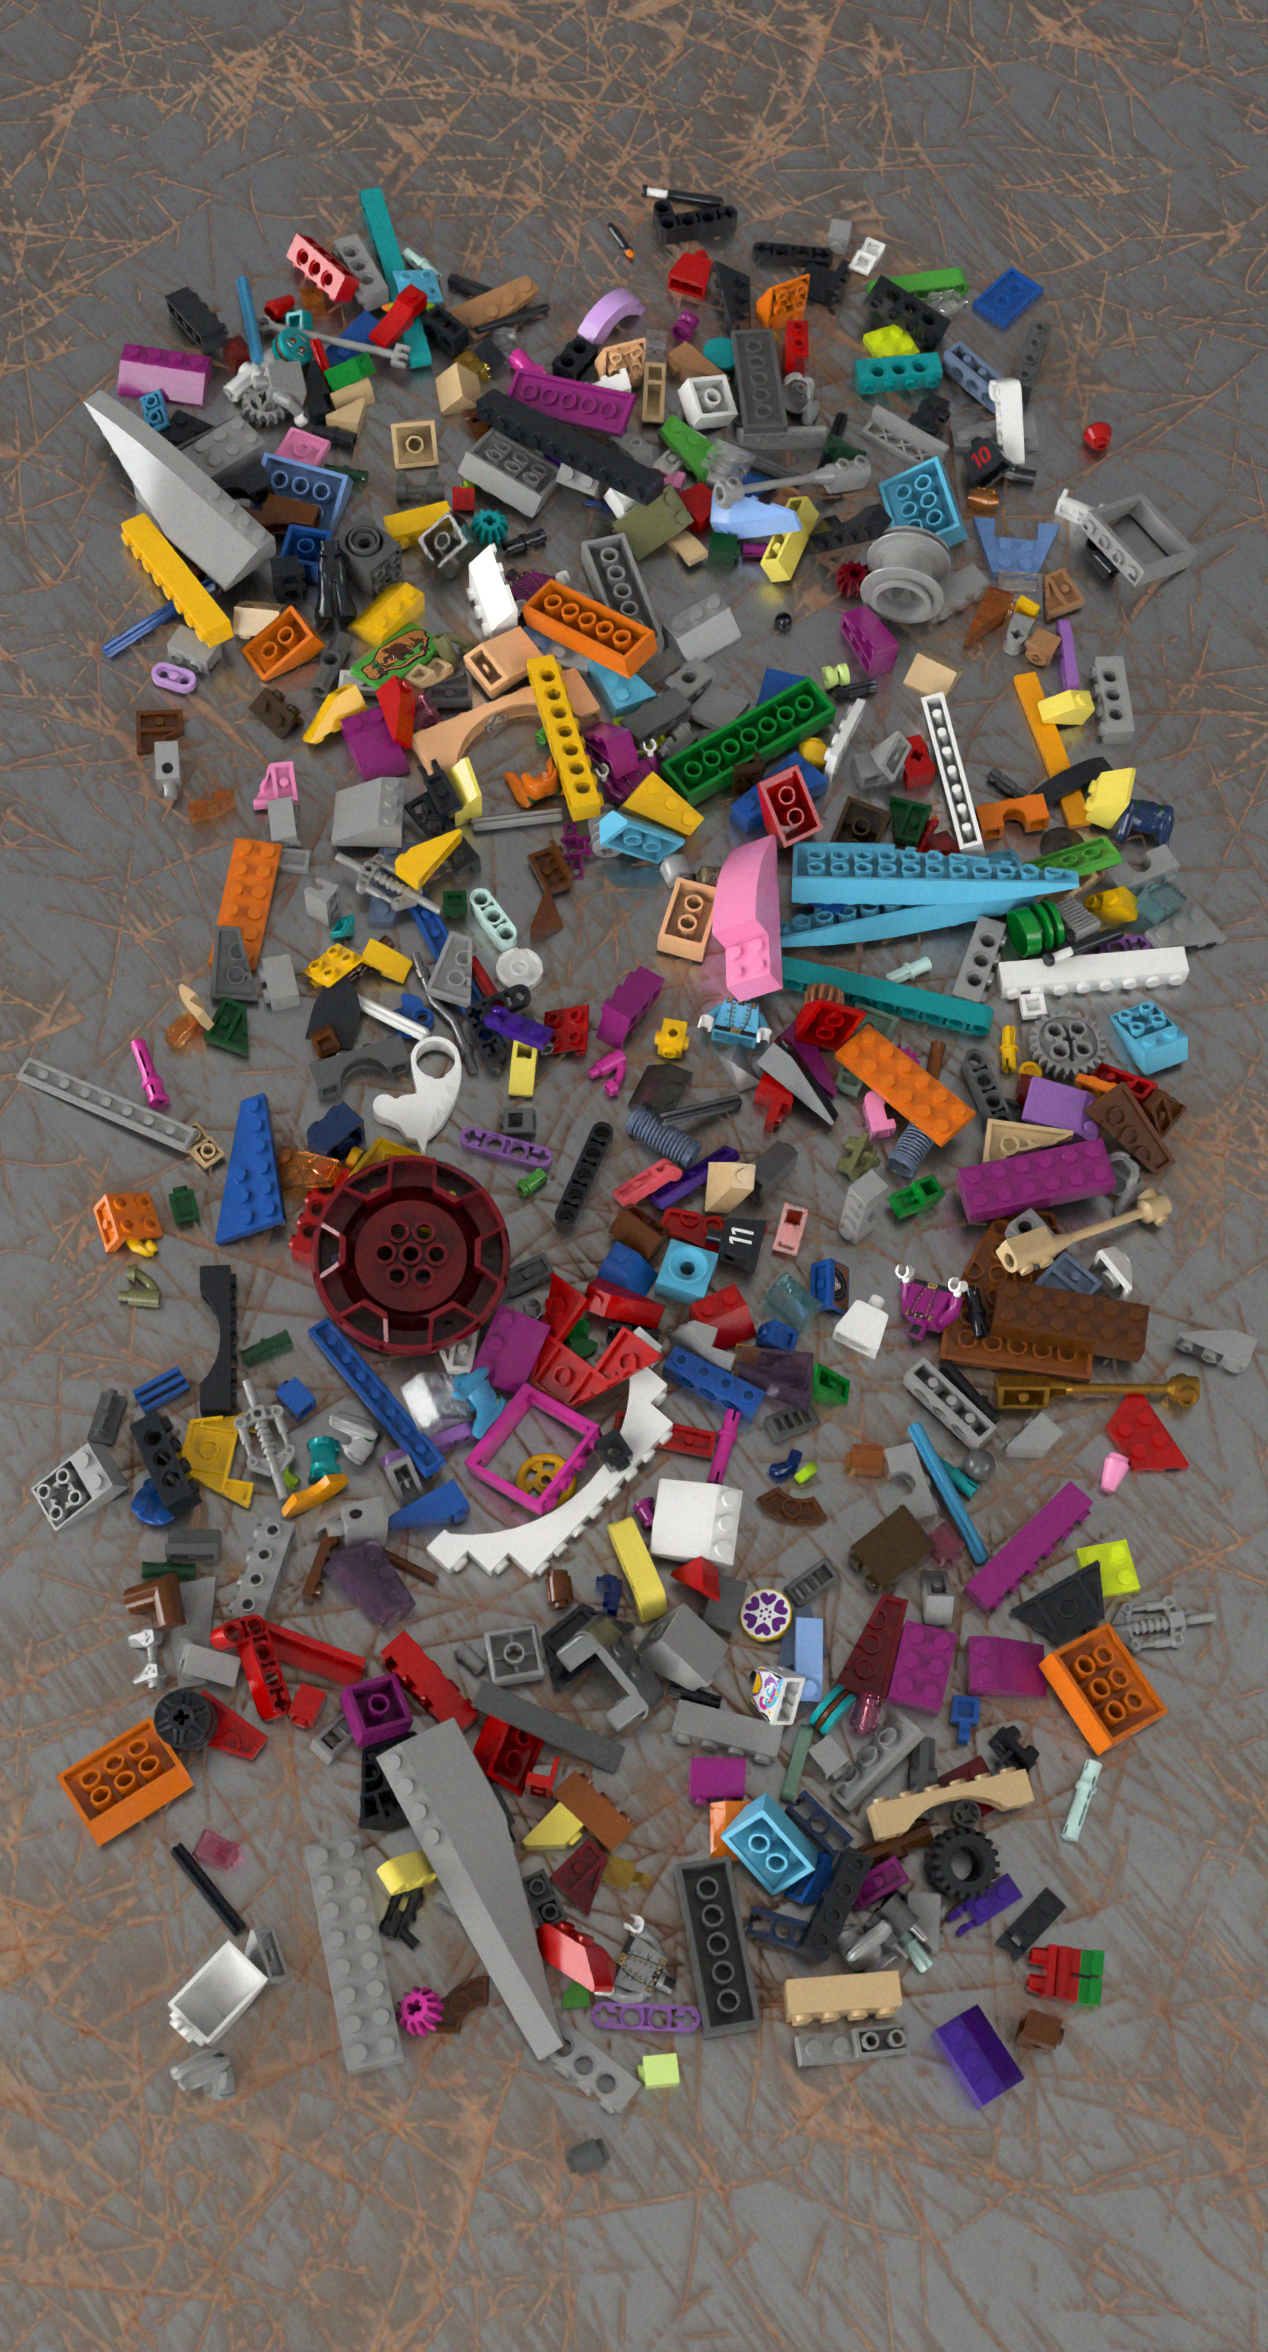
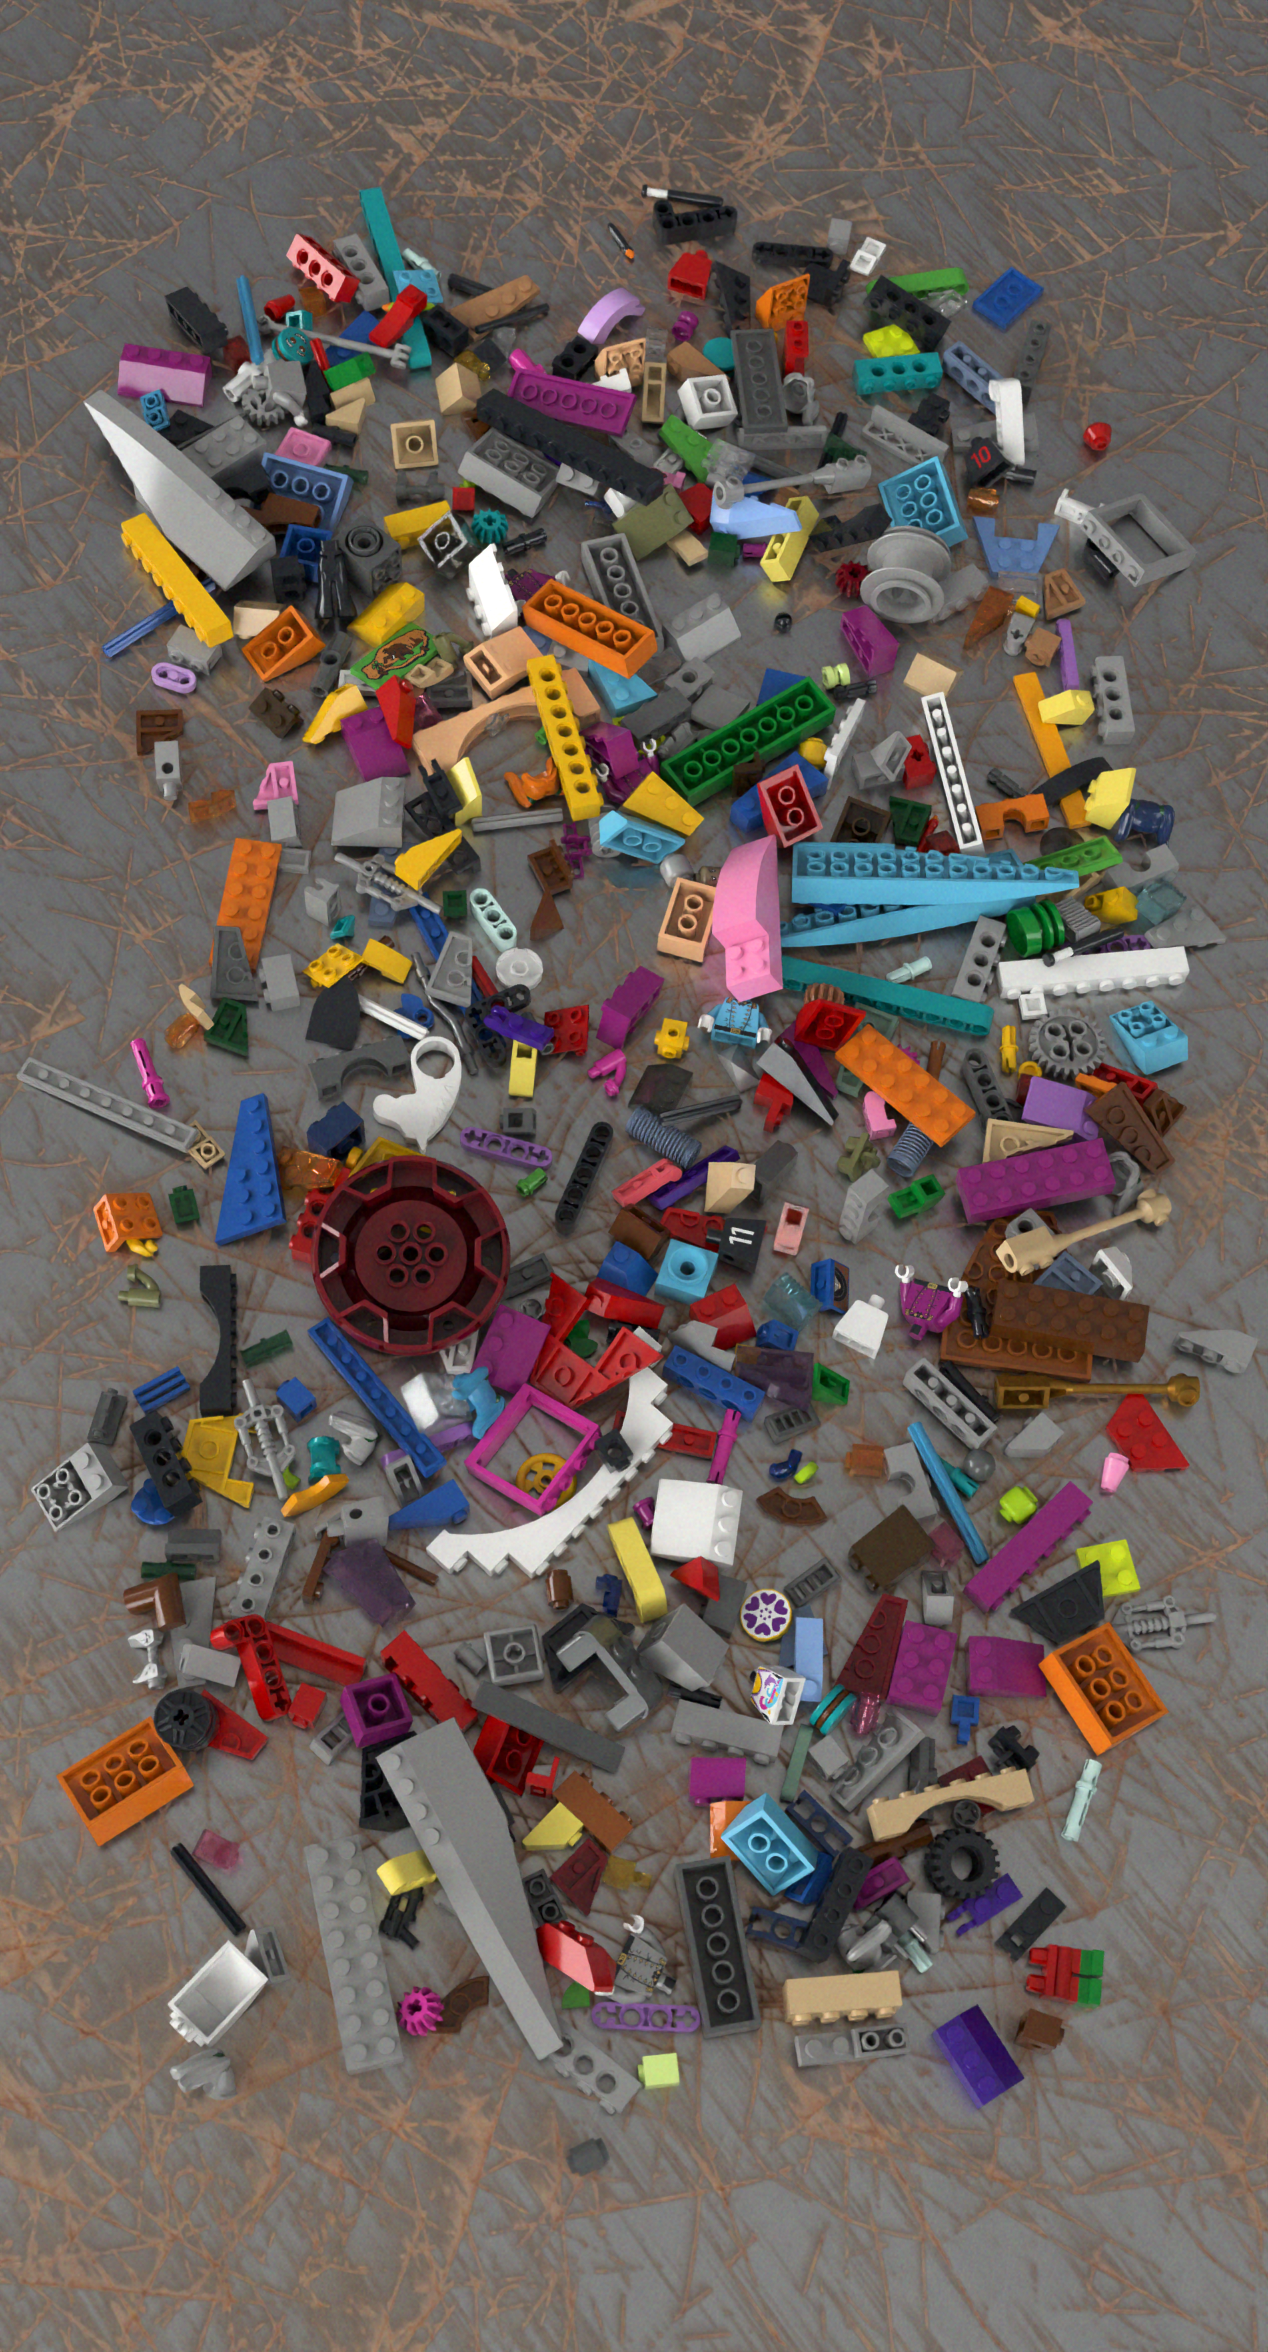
(325, 1041): reddish brown slope -> none
(1018, 1505): none -> lime head

